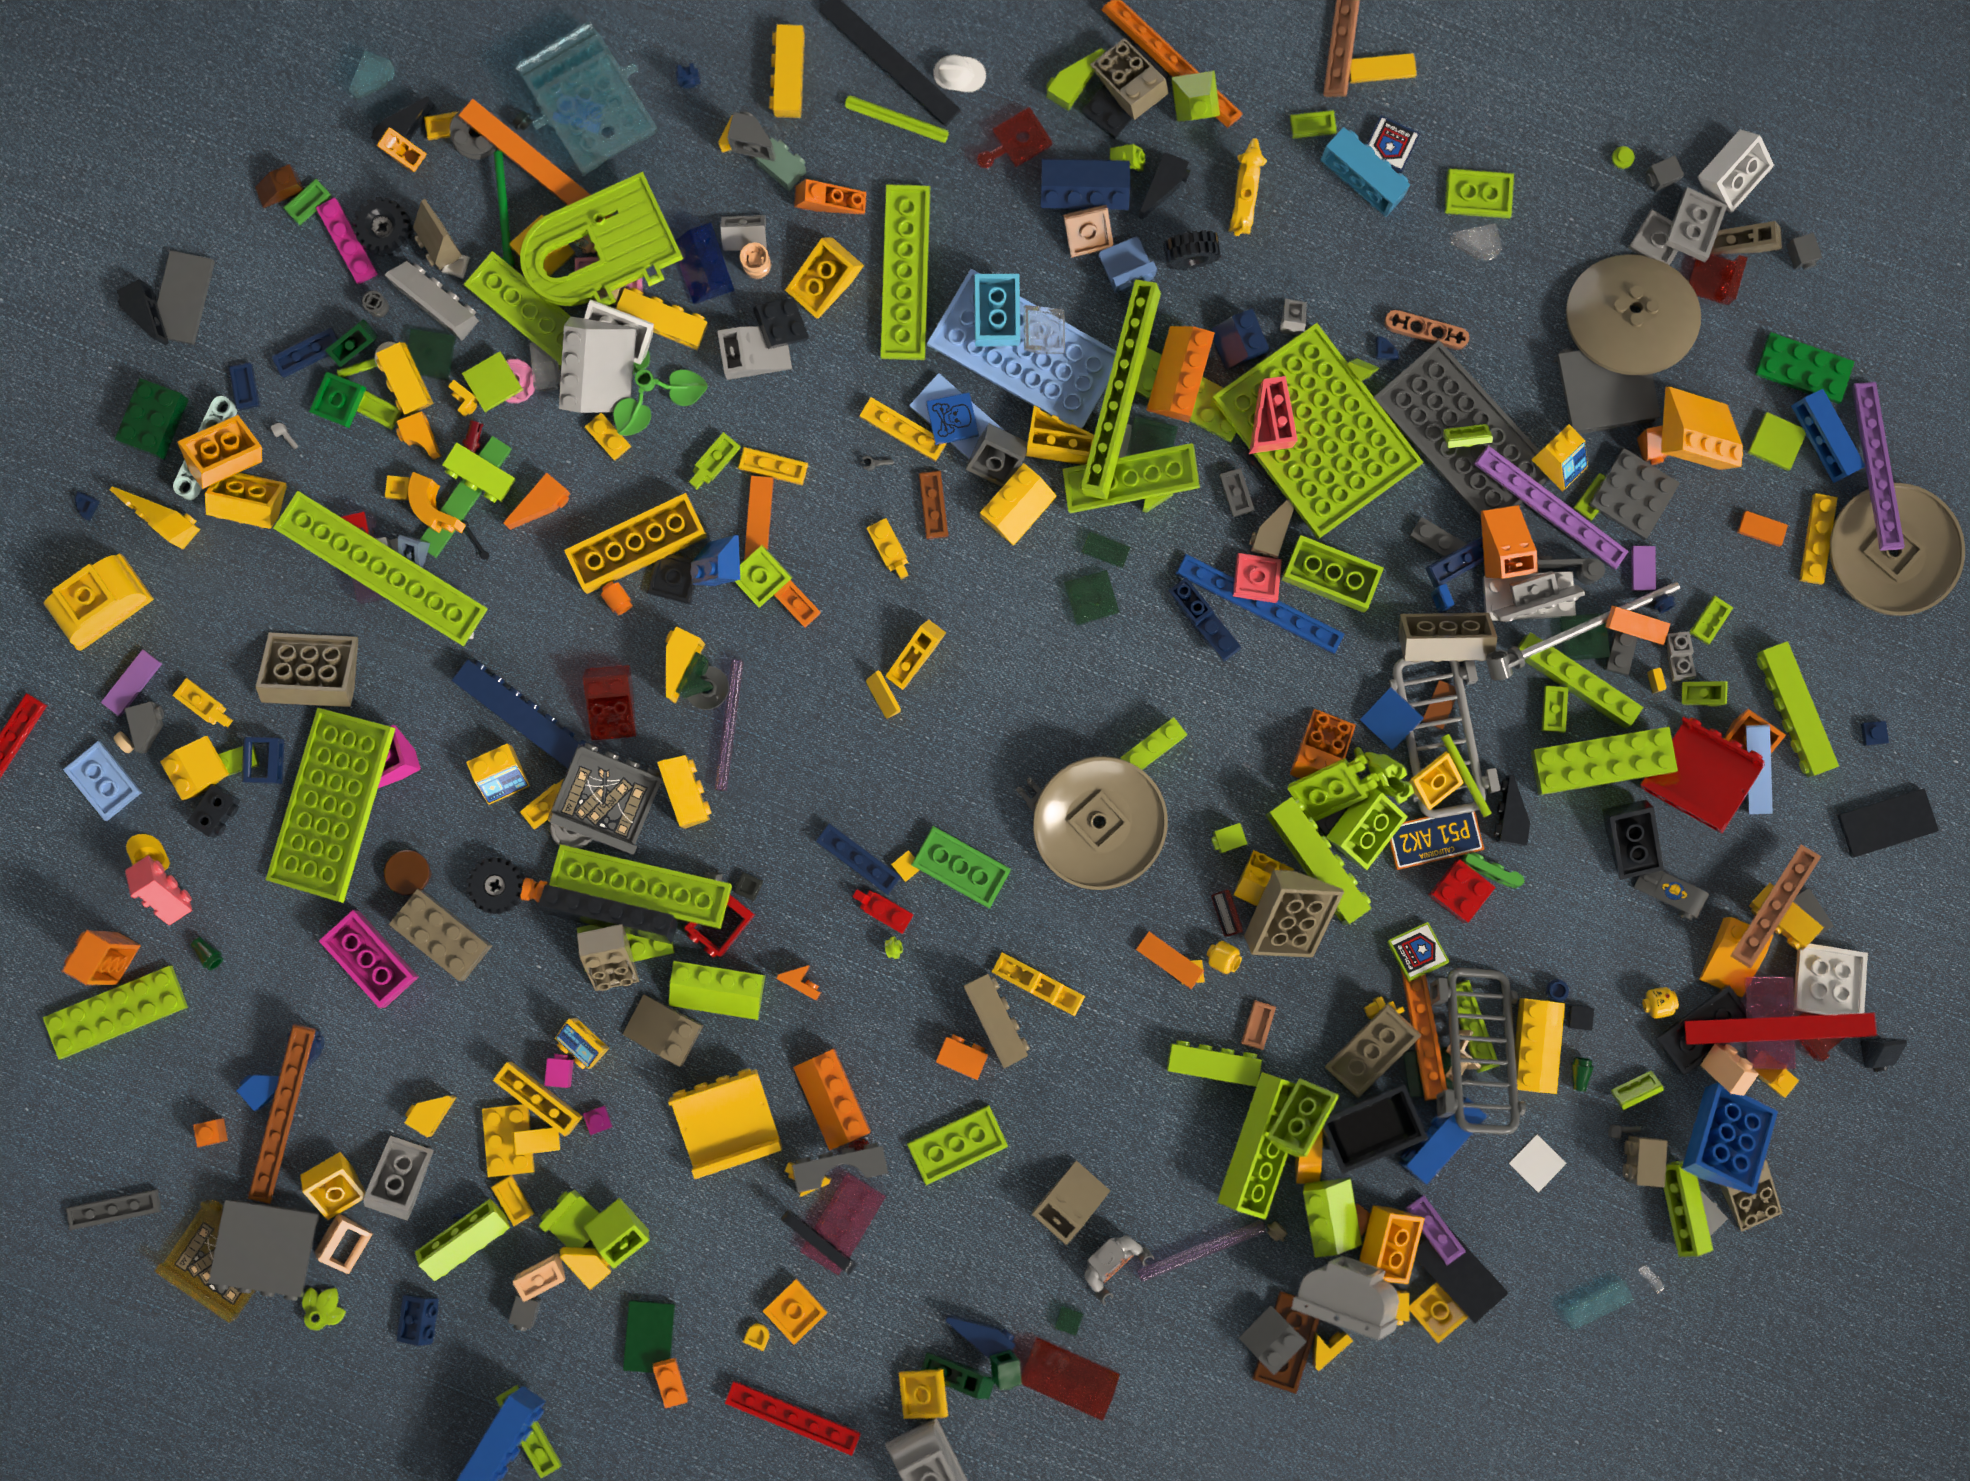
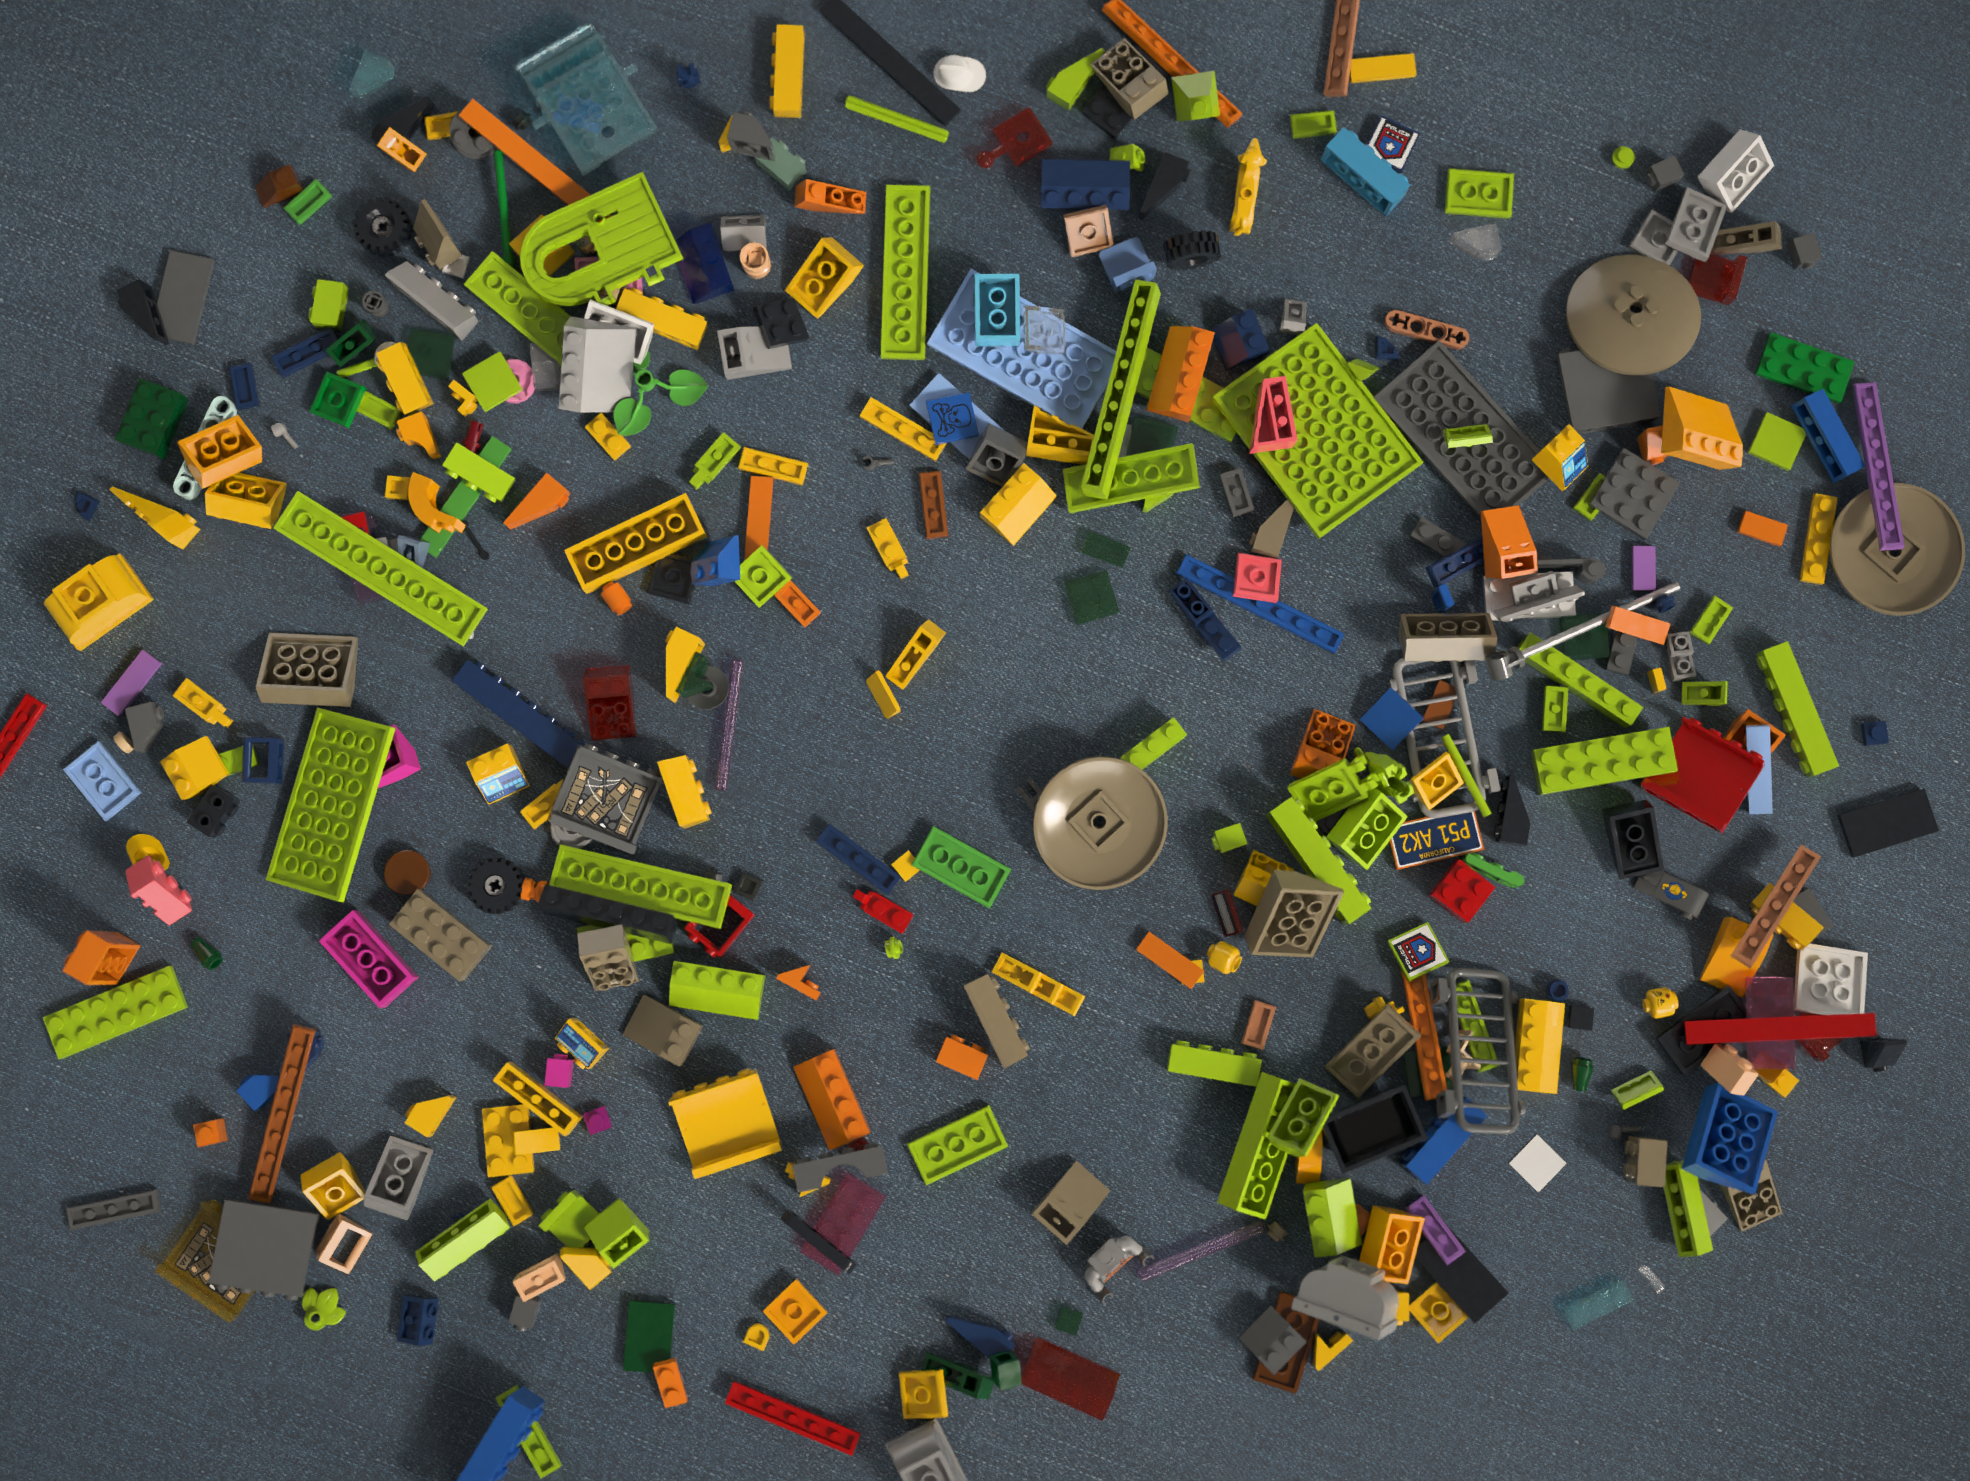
(328, 304): none -> lime brick
(346, 241): dark pink plate -> none
(1332, 574): lime brick -> none
(1550, 507): medium lavender tile -> none

